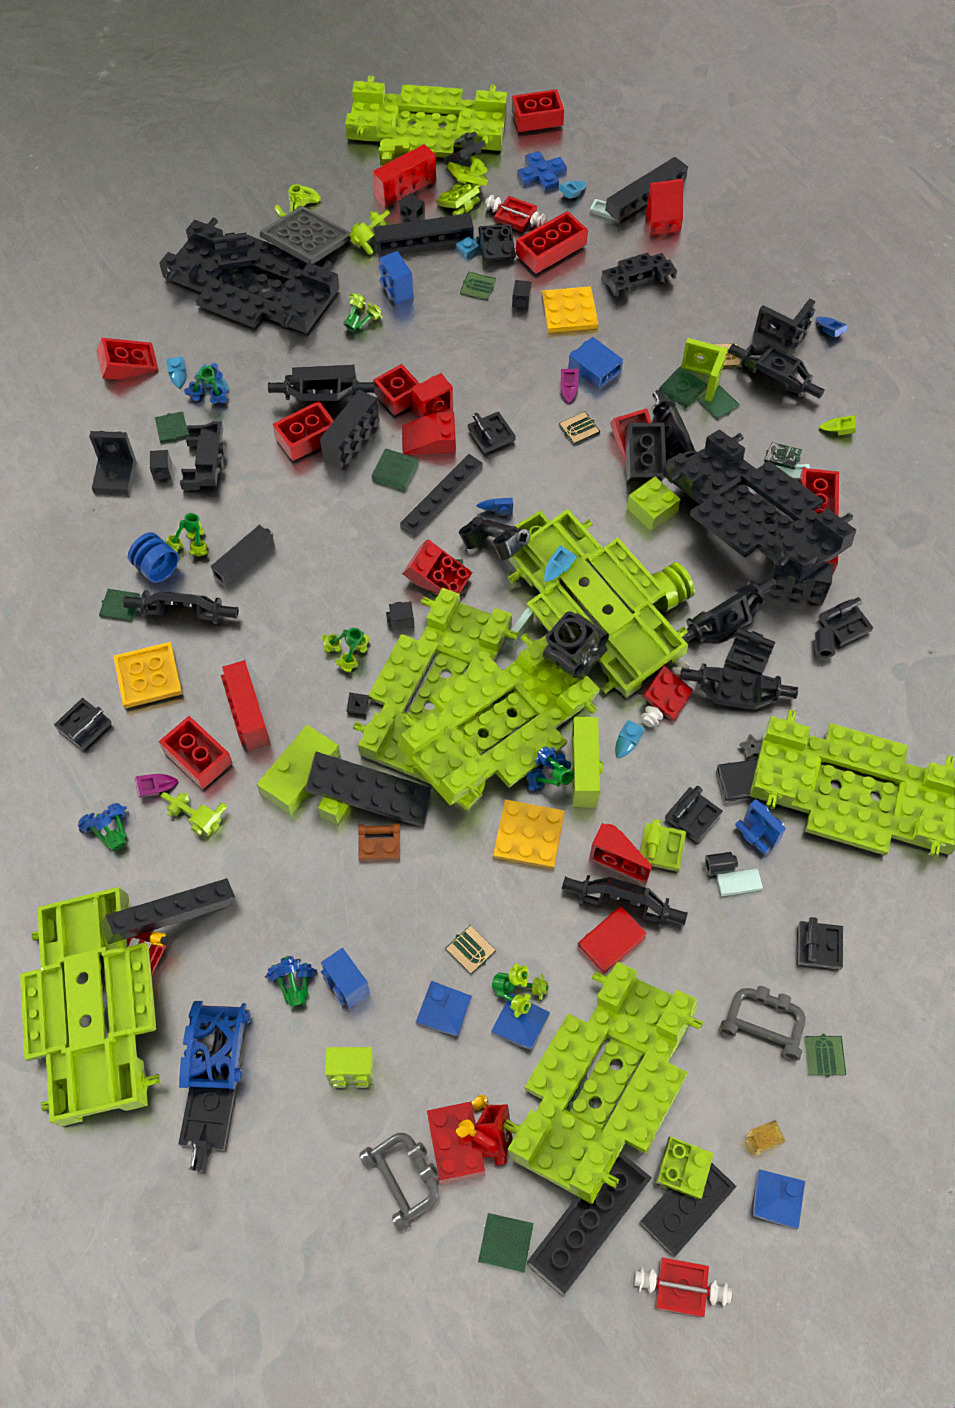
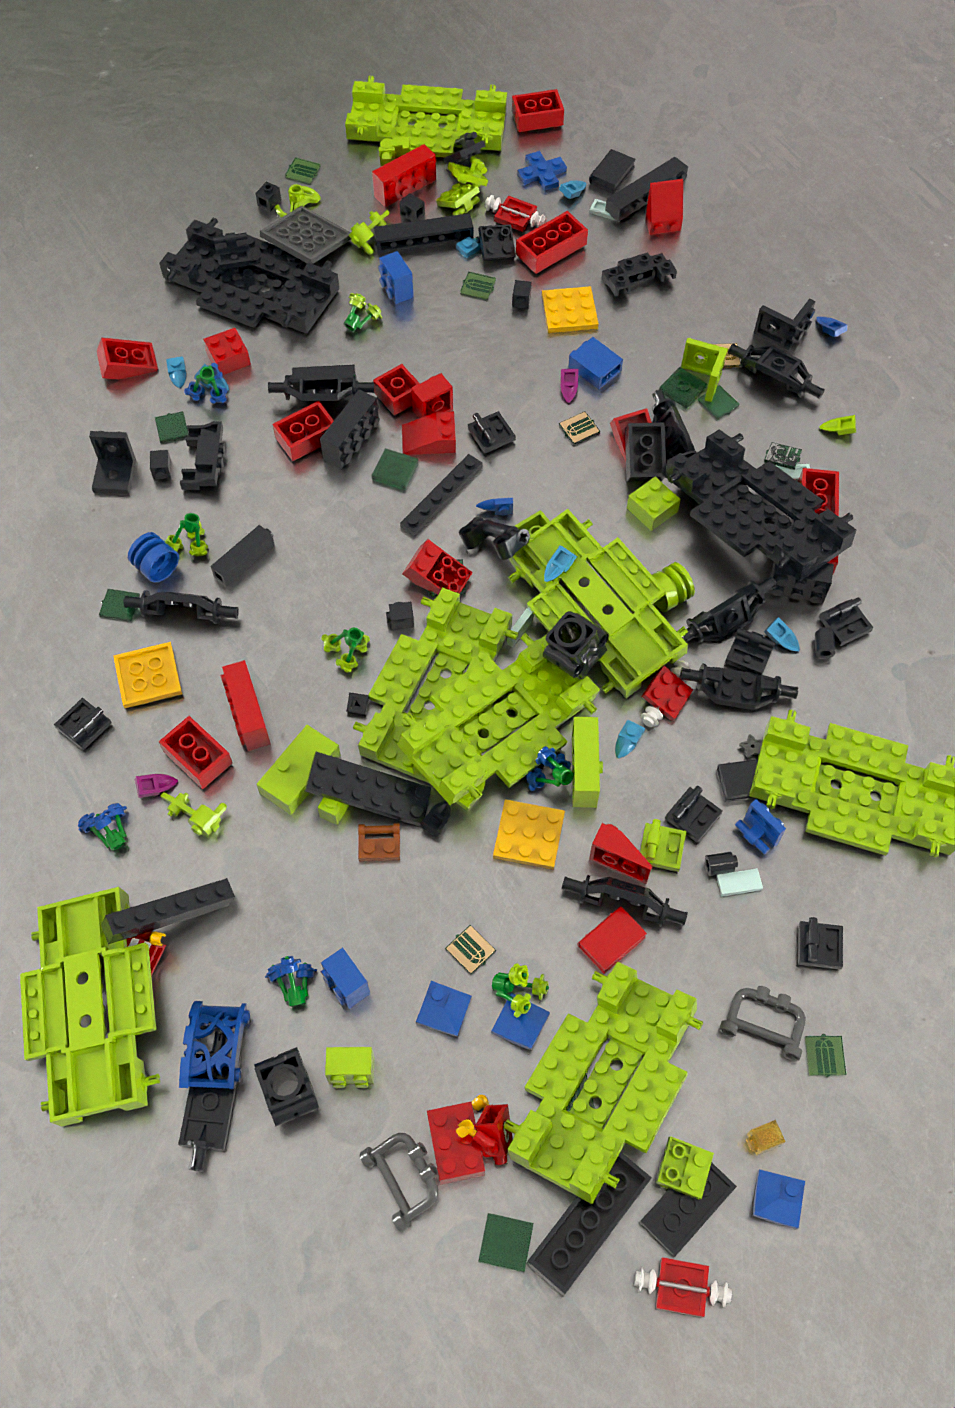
(227, 351): none -> red brick
(268, 196): none -> black brick
(276, 1071): none -> black piece
(302, 170): none -> clear green piece
(437, 818): none -> black plate
(612, 171): none -> black piece
(782, 635): none -> dark azure plate

